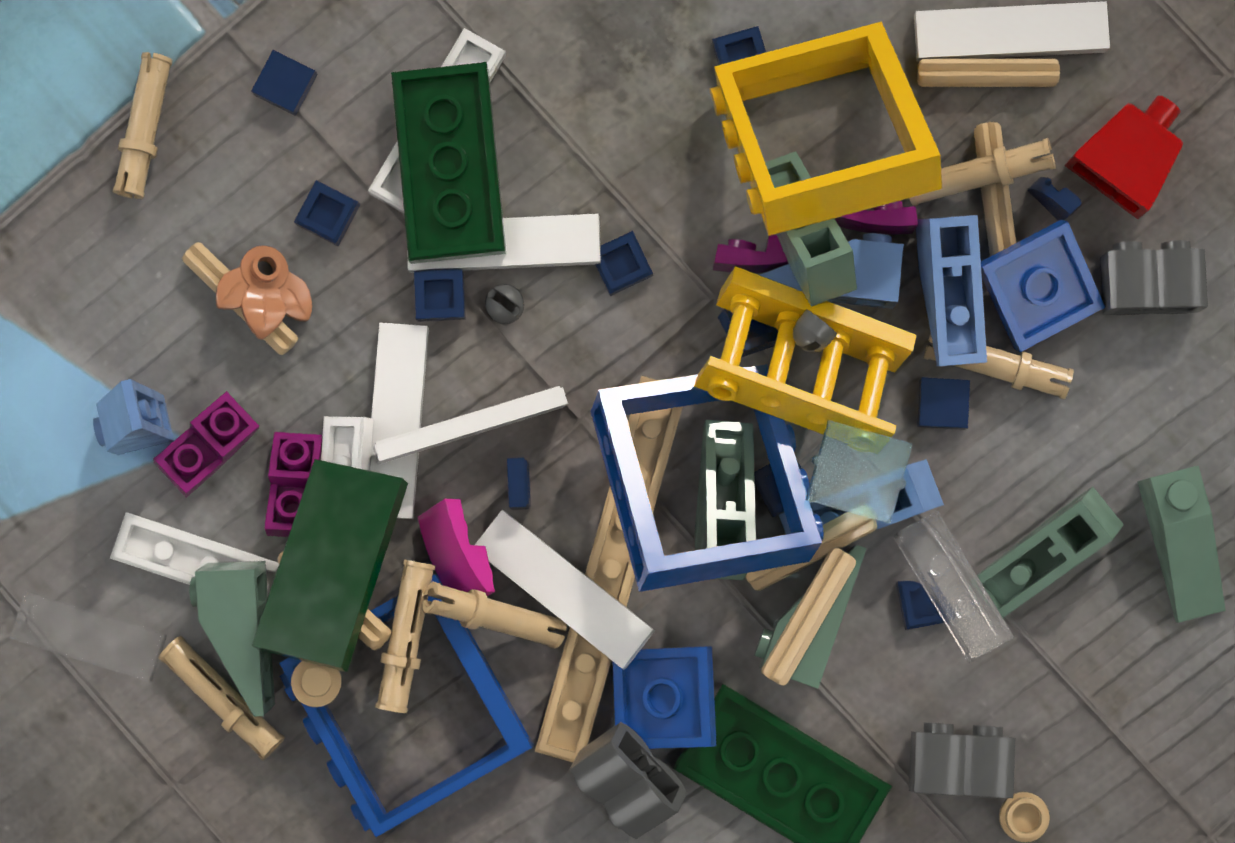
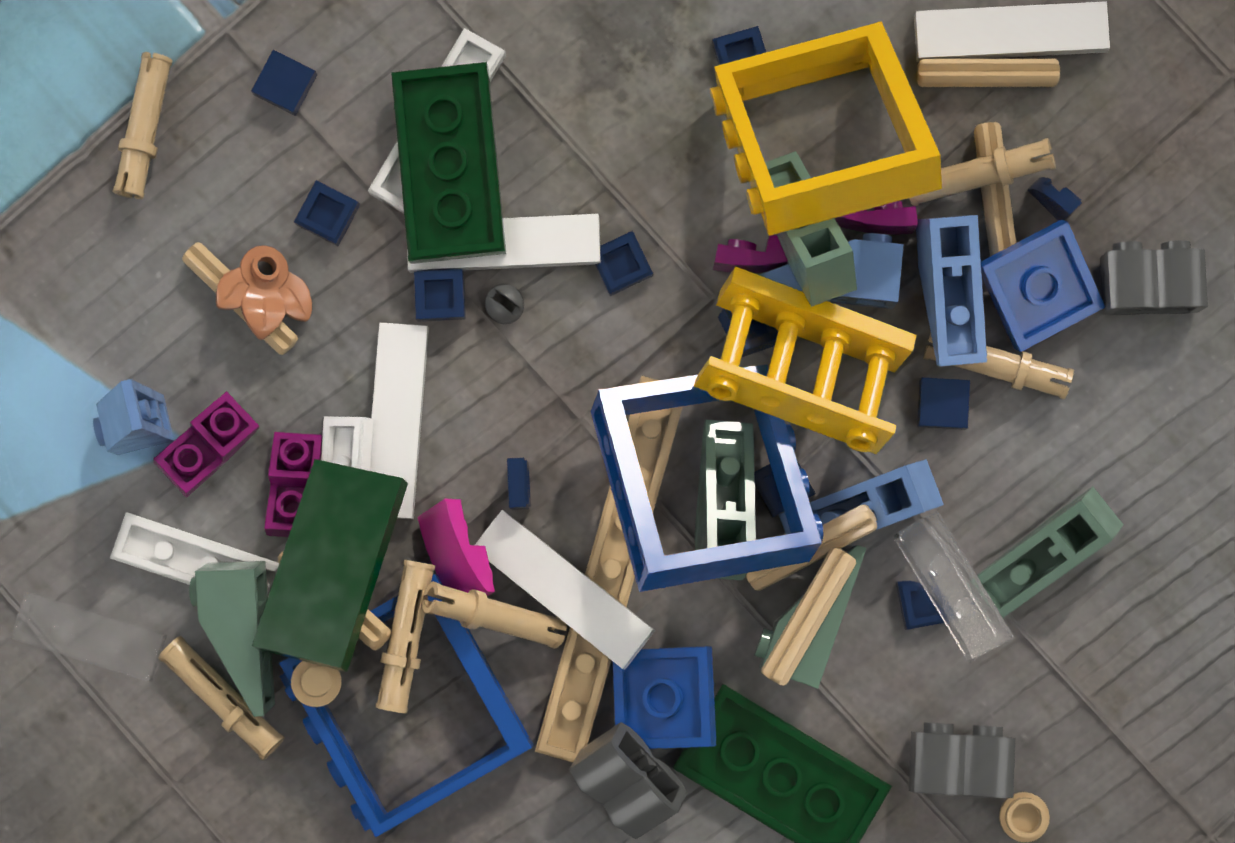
(469, 424): white tile -> none
(812, 333): dark grey hinge -> none
(859, 471): clear light blue piece -> none
(1131, 155): red torso -> none
(1184, 541): sand green slope -> none

